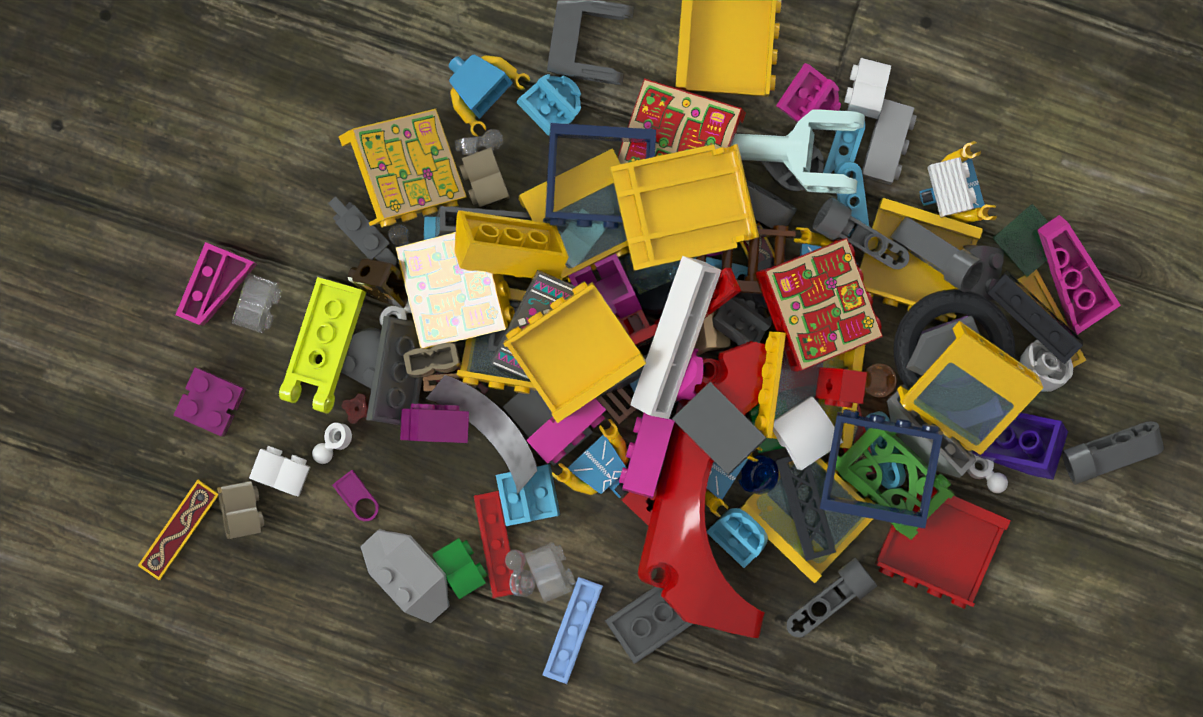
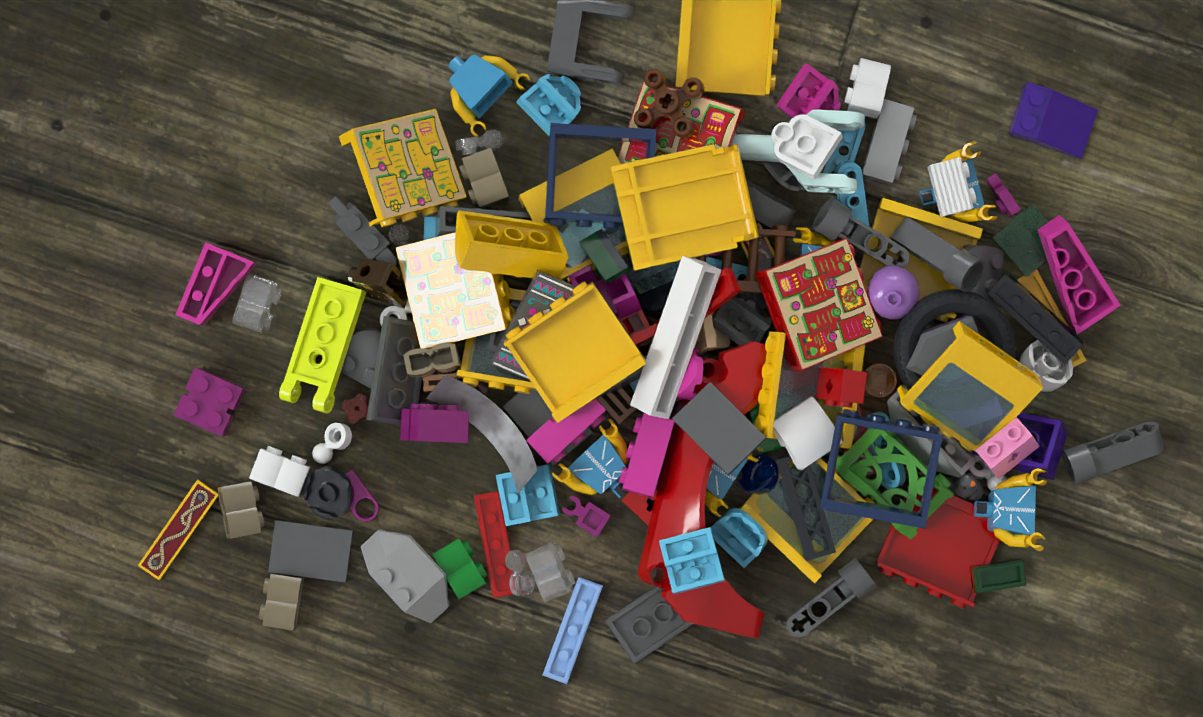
(282, 601): none -> dark tan brick
(310, 551): none -> dark grey tile
(328, 492): none -> black tile
(590, 517): none -> magenta plate
(604, 256): none -> dark green tile
(674, 111): none -> reddish brown gear
(691, 560): none -> medium azure slope
(805, 144): none -> white plate
(893, 292): none -> medium lavender cylinder
(966, 487): none -> dark grey animal
(998, 576): none -> dark green tile
(1005, 201): none -> magenta plate
(1007, 448): none -> bright pink brick
(1012, 510): none -> torso
(1052, 120): none -> dark purple slope

